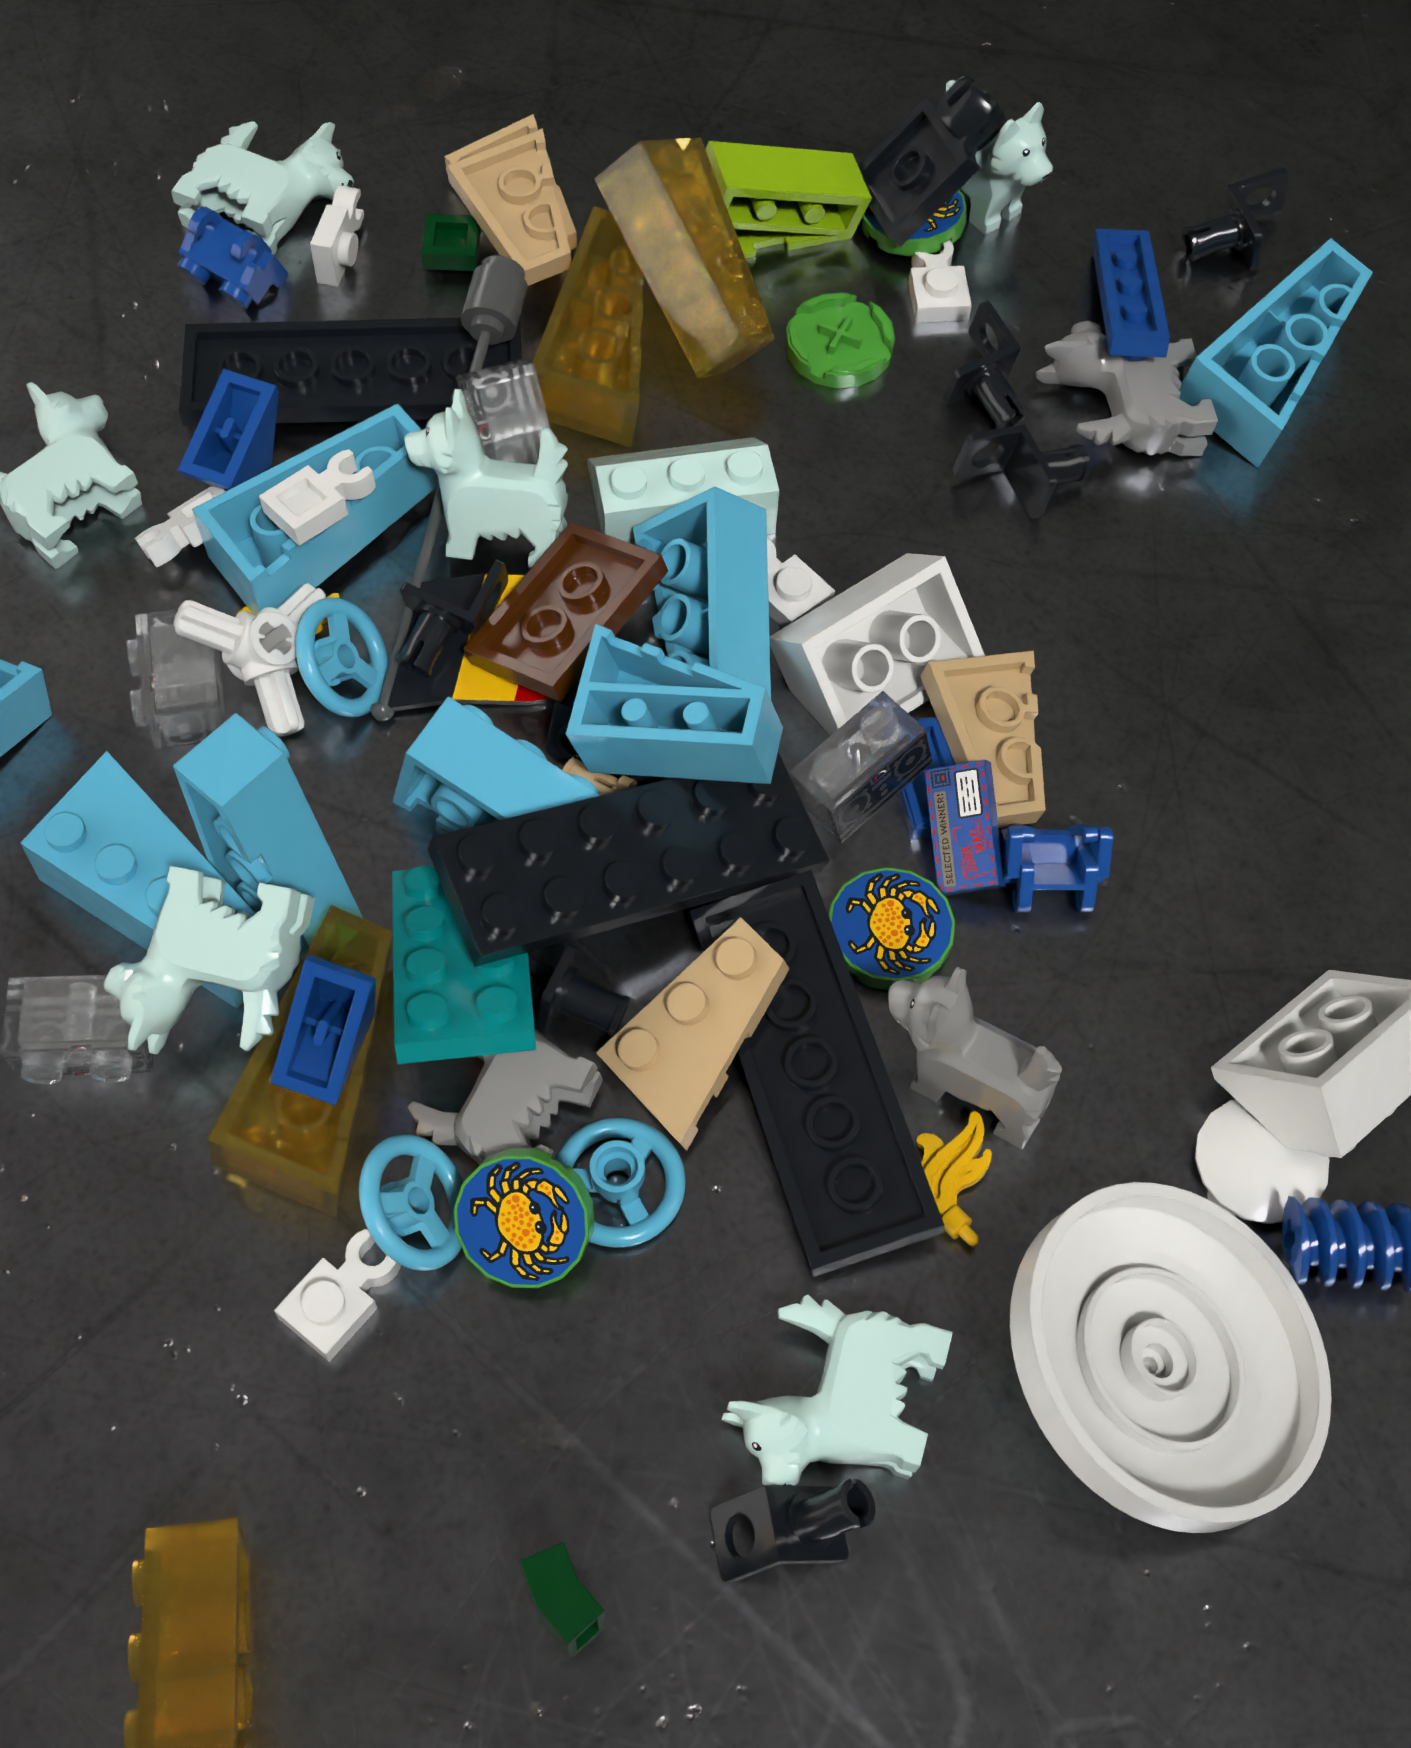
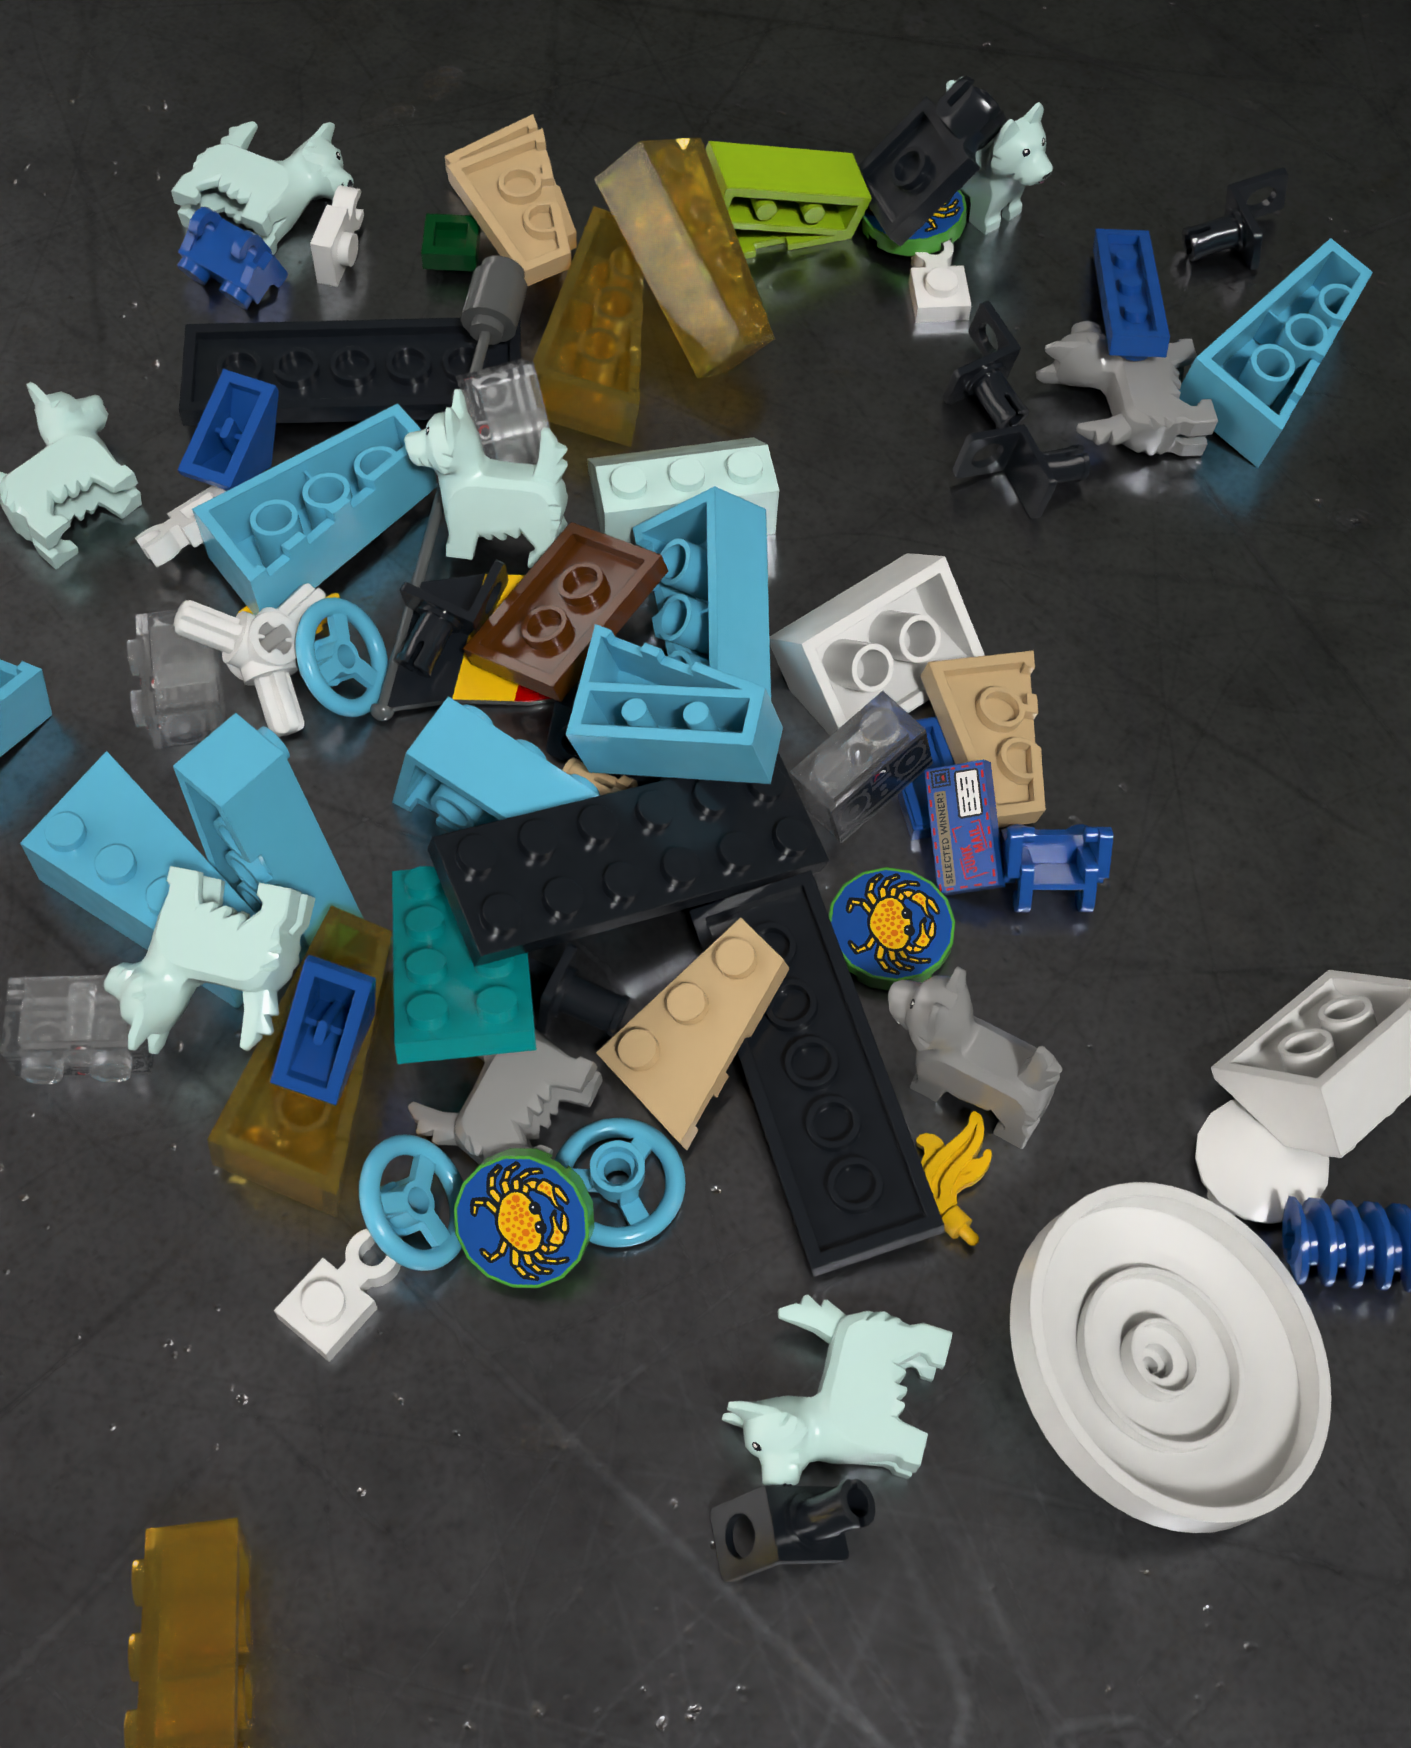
(314, 501): white plate -> none
(561, 1599): dark green piece -> none
(793, 588): white plate -> none
(839, 341): bright green tile -> none

